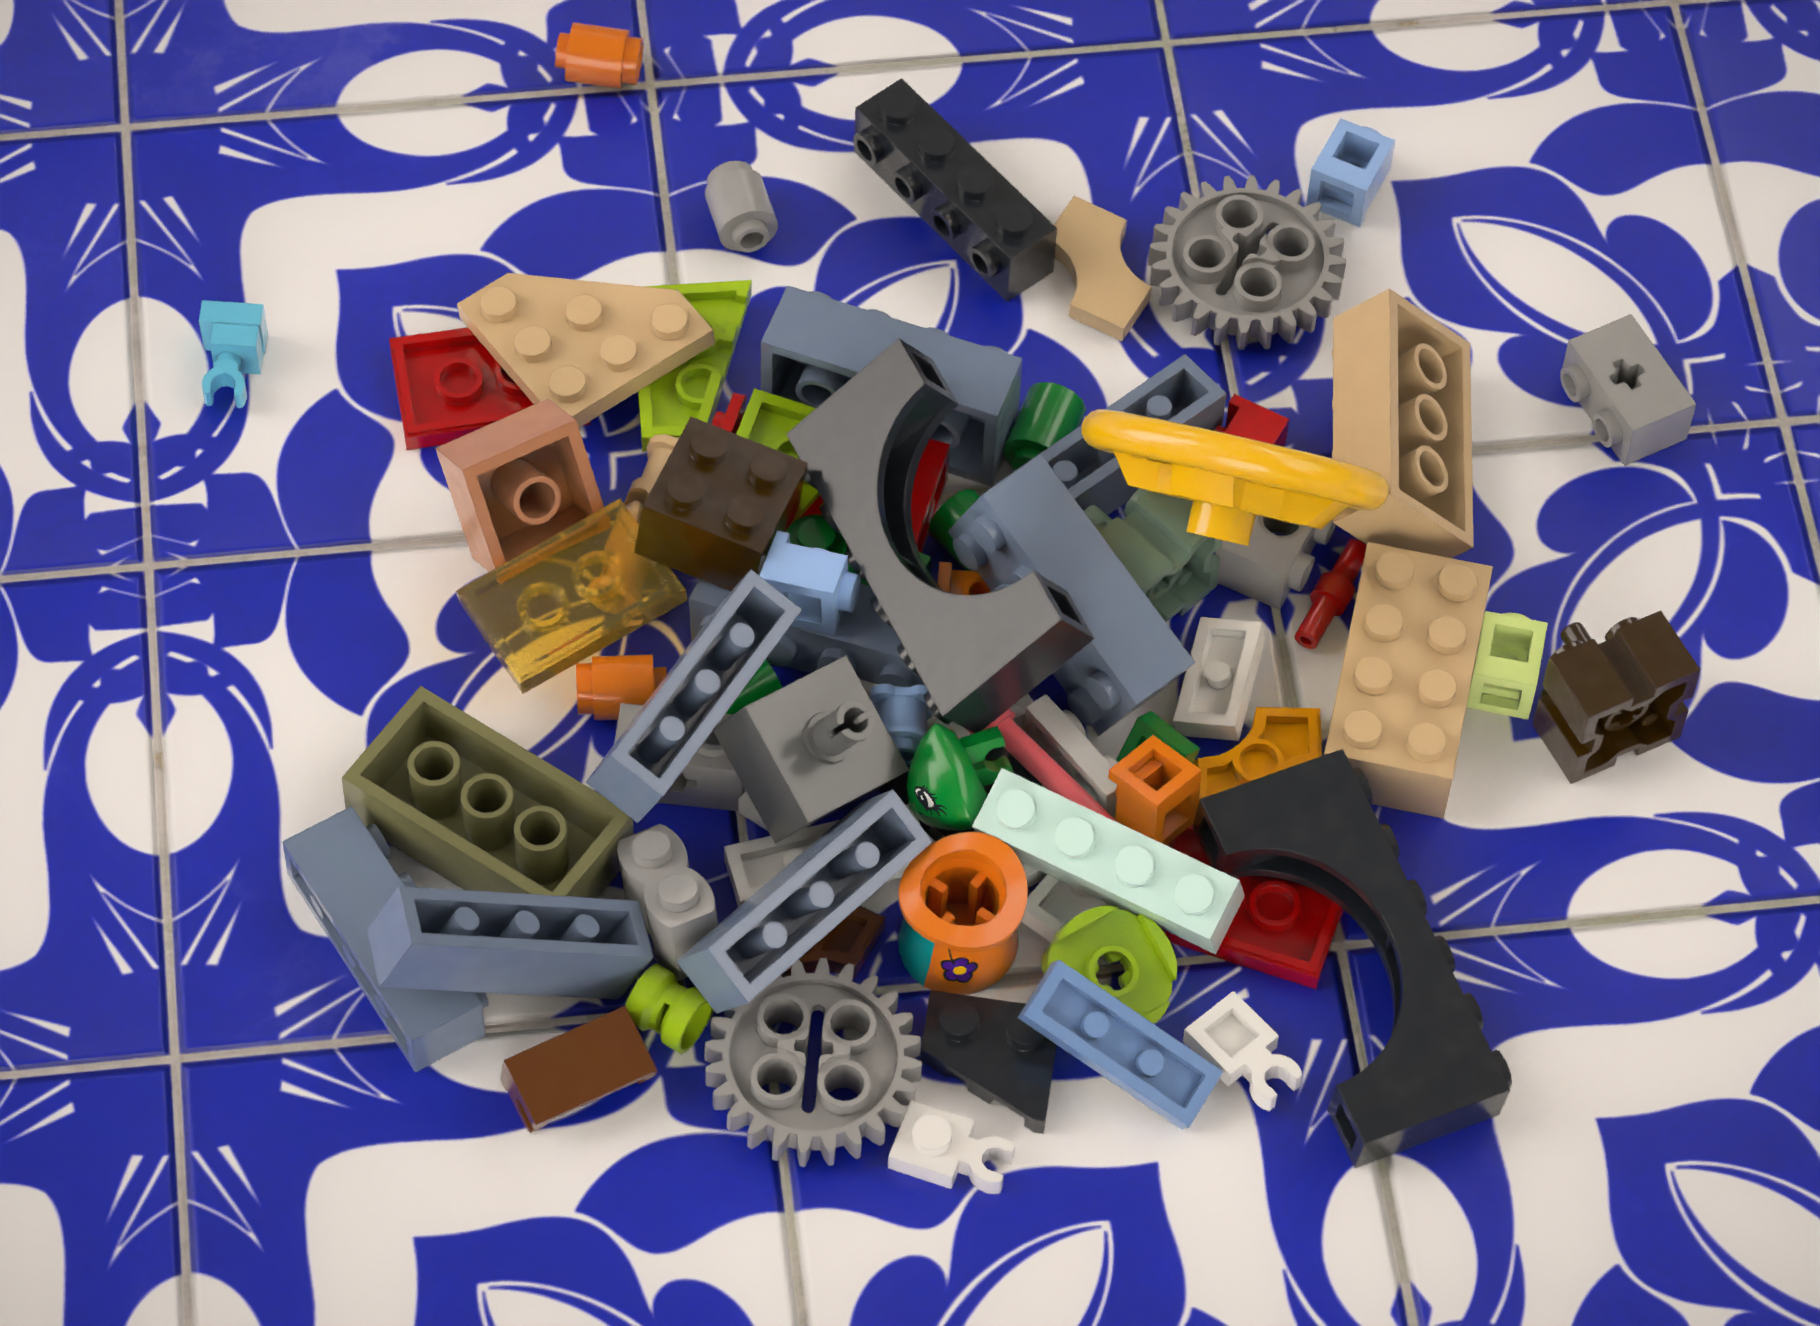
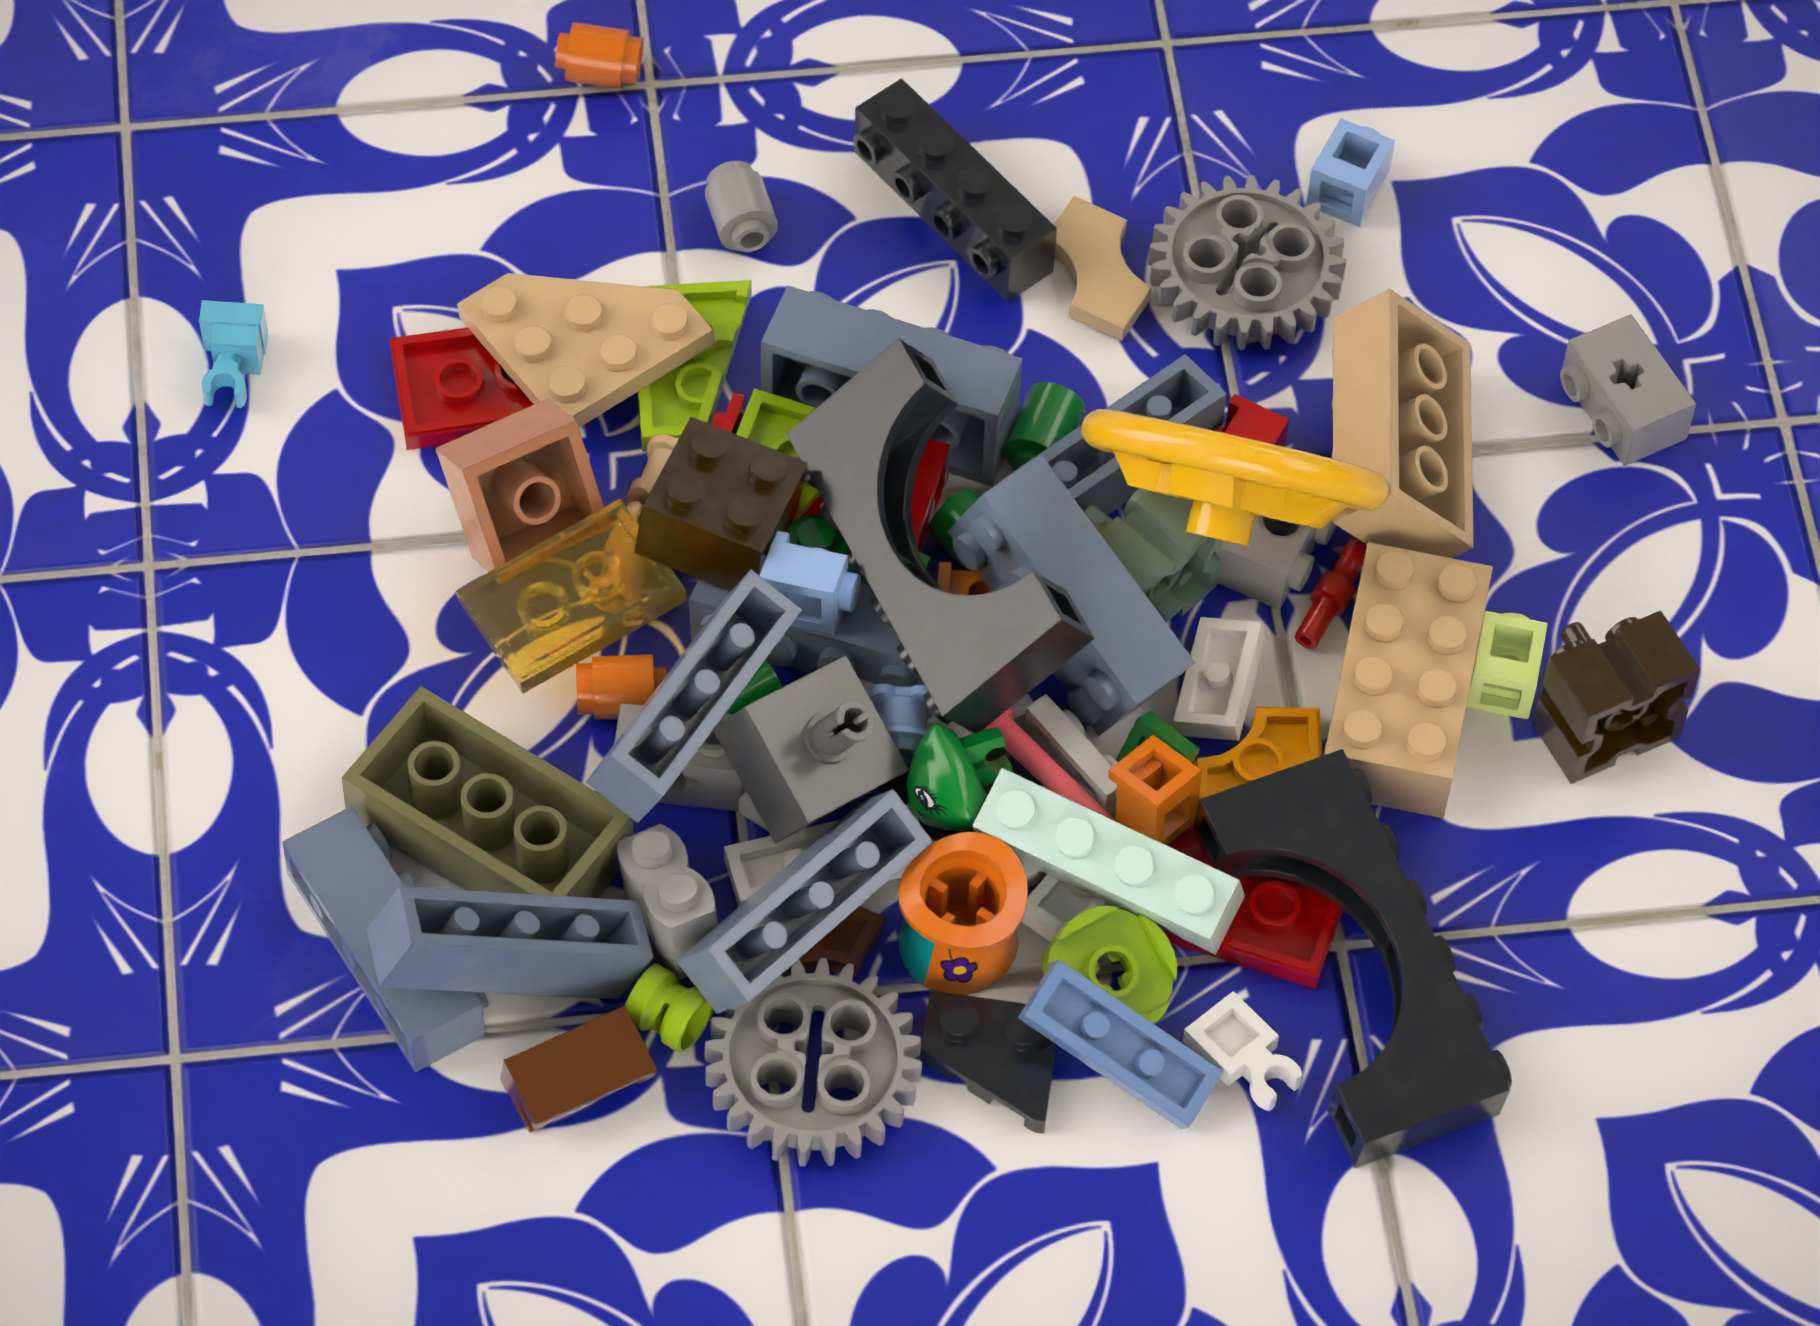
(941, 1145): white plate -> none

